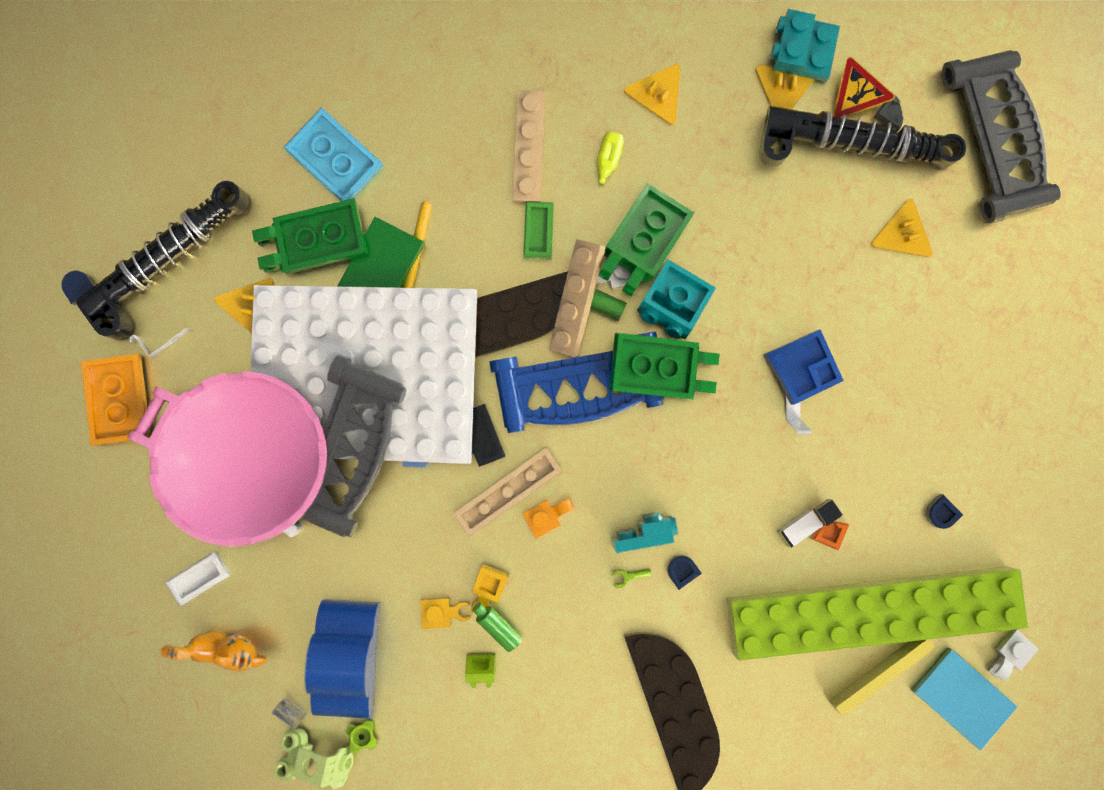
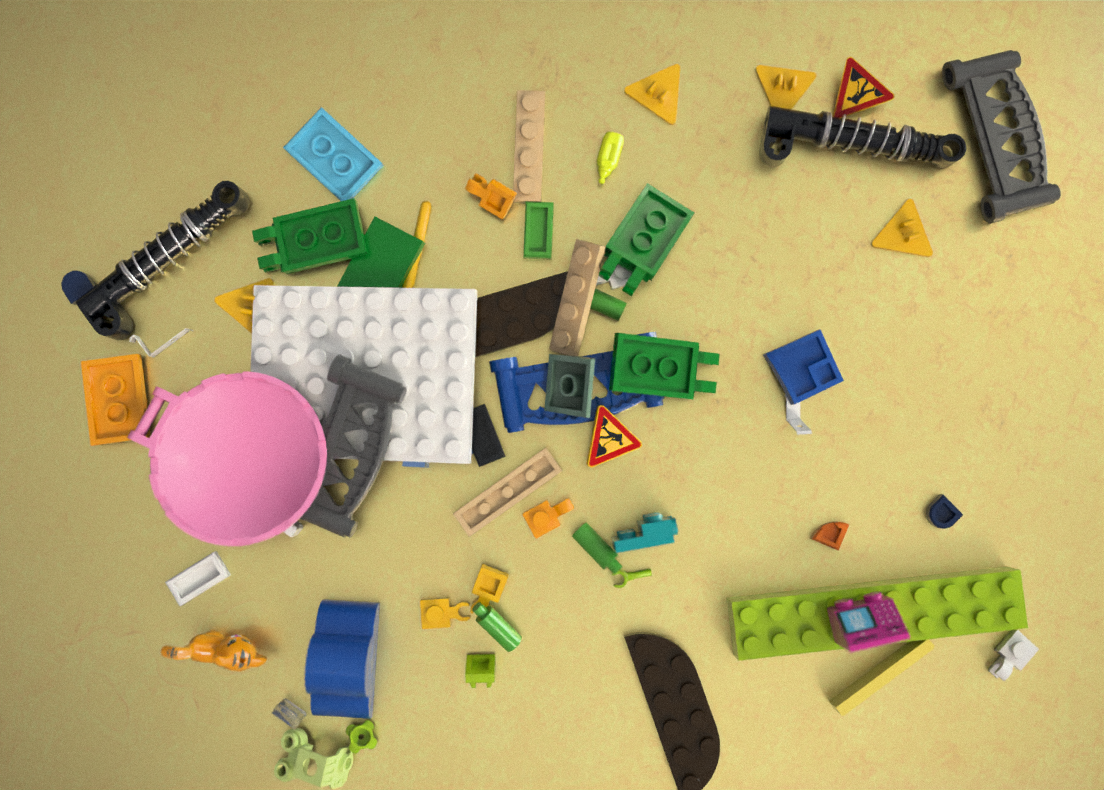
(495, 196): none -> light orange plate
(569, 385): none -> sand green slope
(597, 548): none -> bright green cylinder
(609, 438): none -> piece
(675, 300): teal plate -> none
(682, 570): dark blue tile -> none
(804, 45): teal plate -> none
(808, 523): piece -> none
(866, 622): none -> dark pink slope
(890, 112): dark grey tile -> none
(964, 698): medium azure tile -> none

